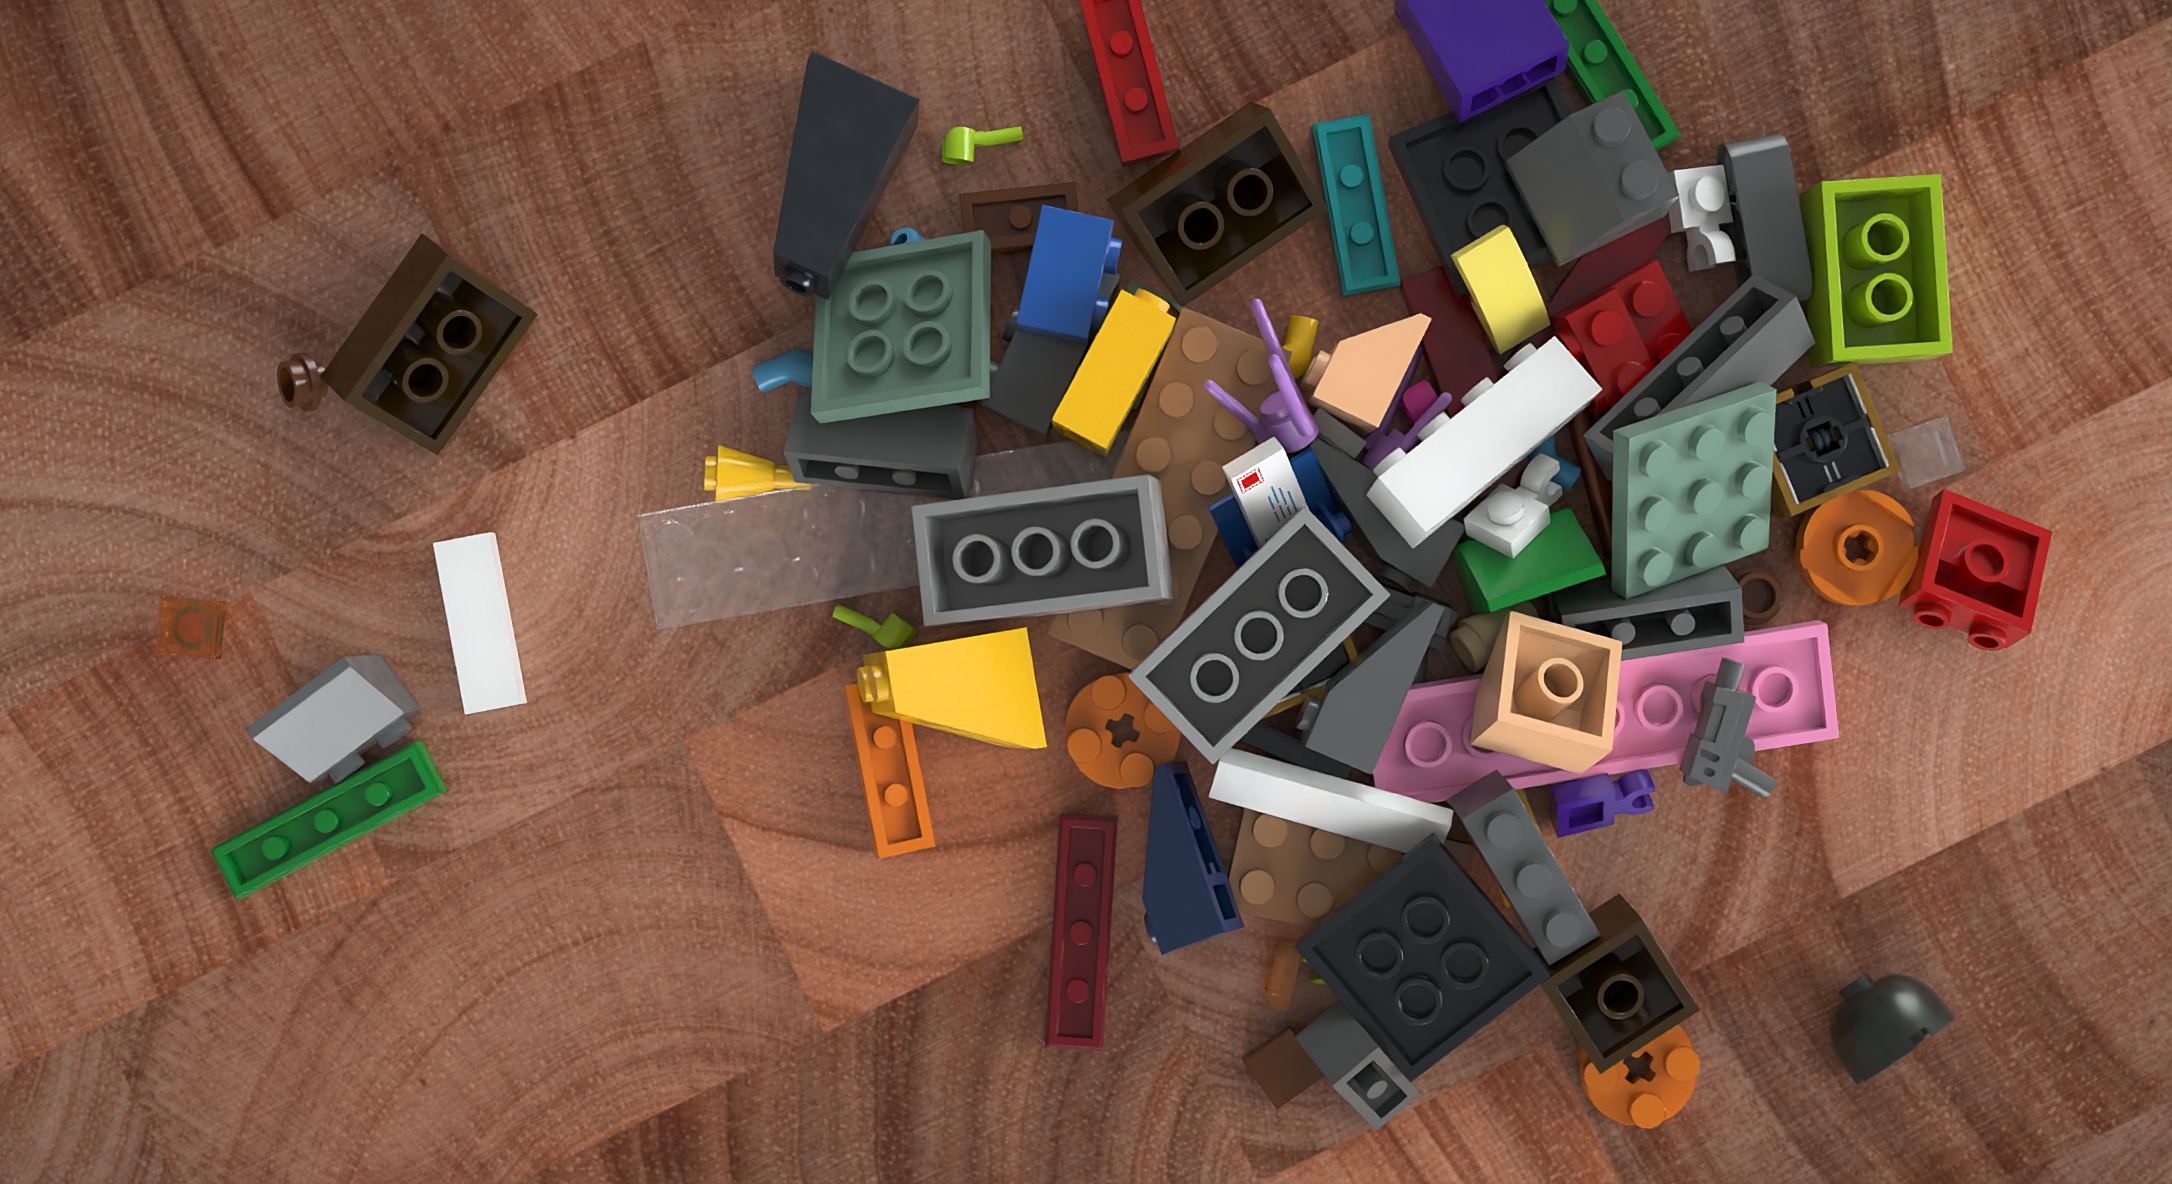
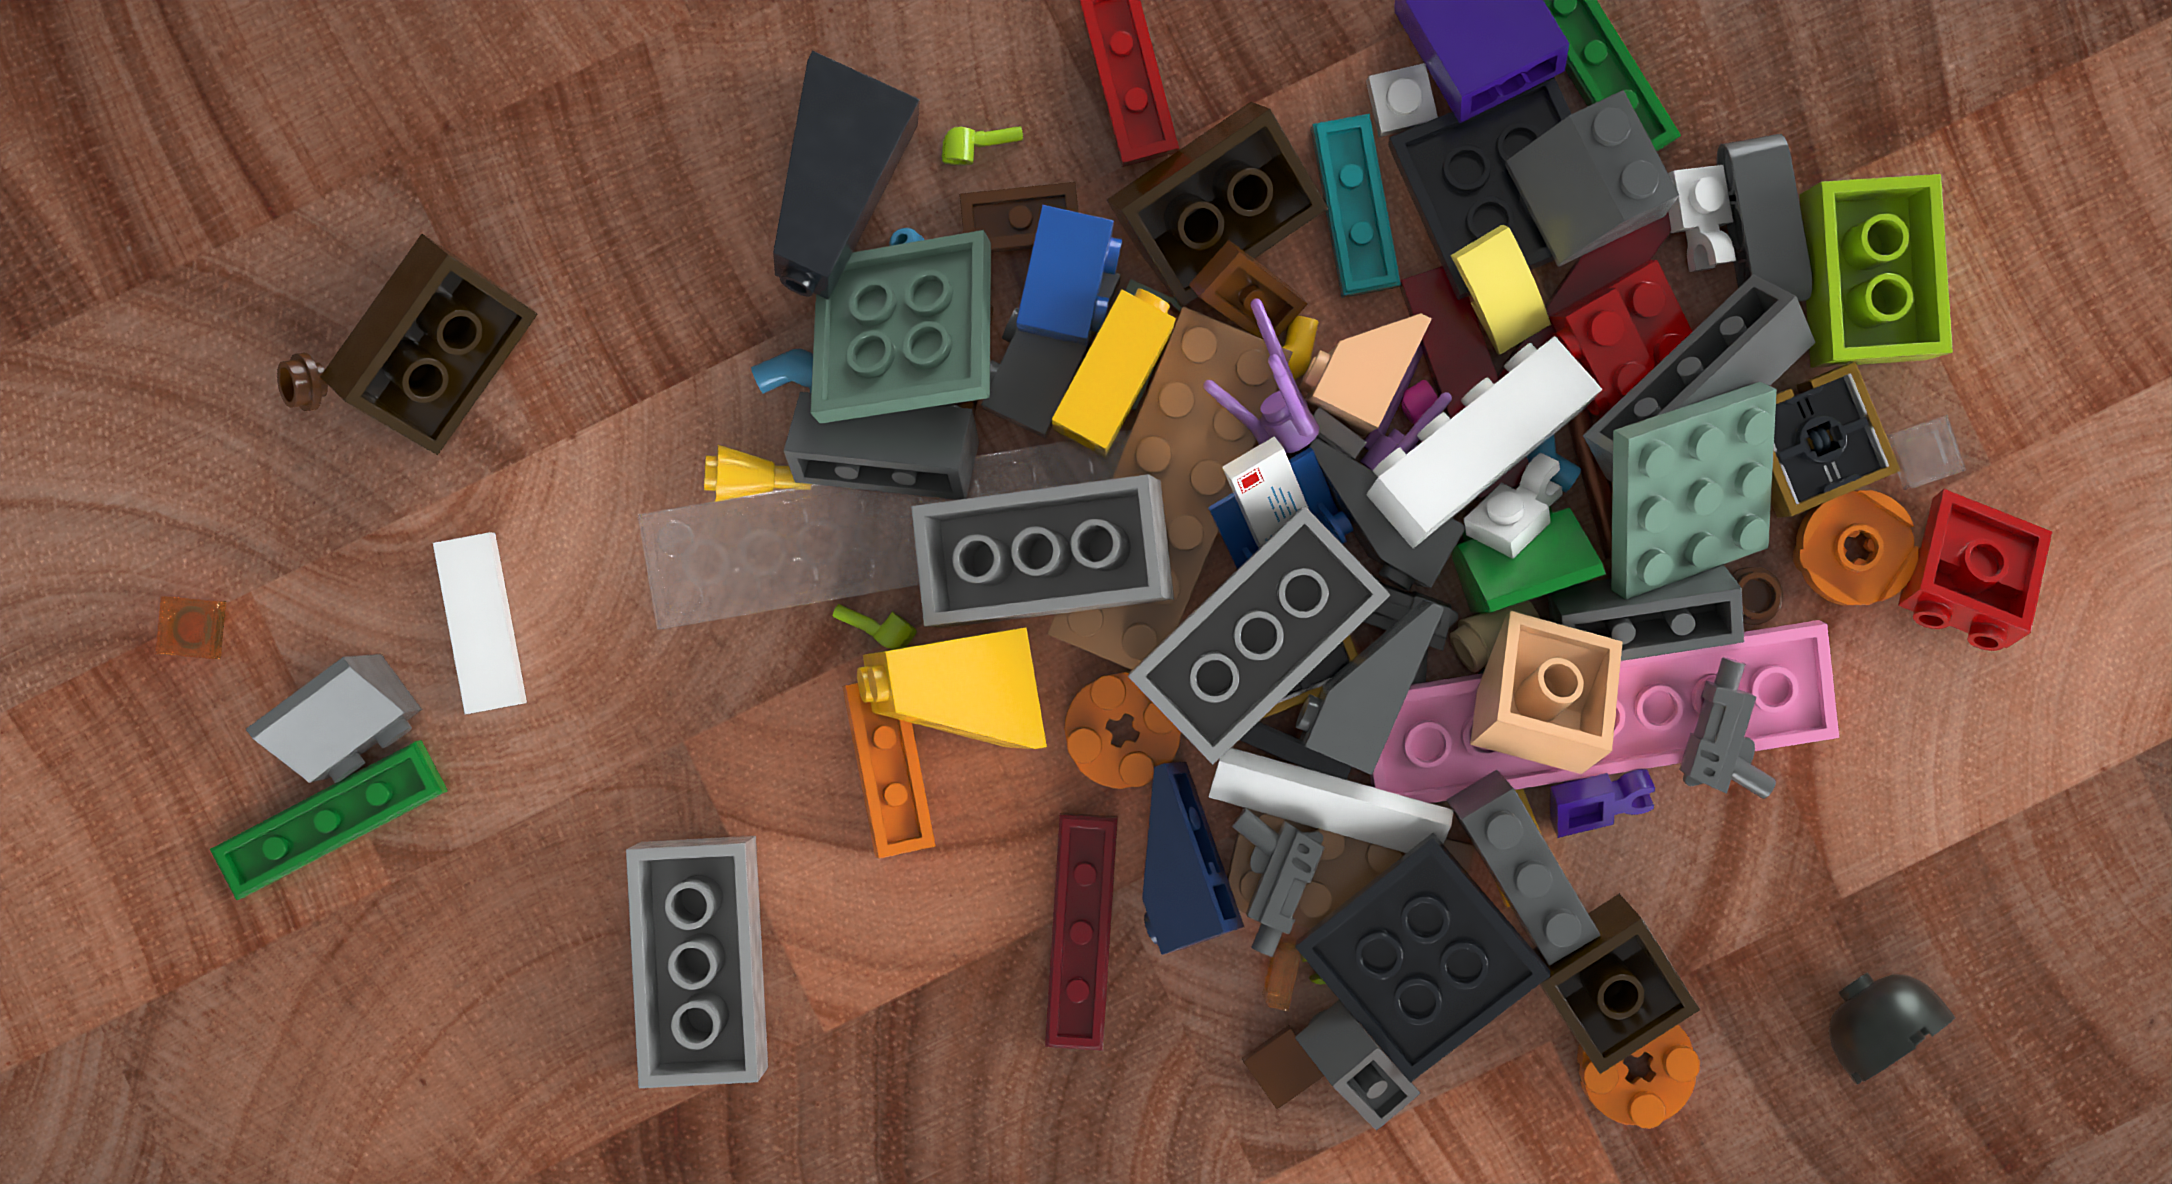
(697, 962): none -> light grey brick
(1236, 279): none -> reddish brown plate
(1286, 866): none -> dark grey piece
(1401, 99): none -> white plate

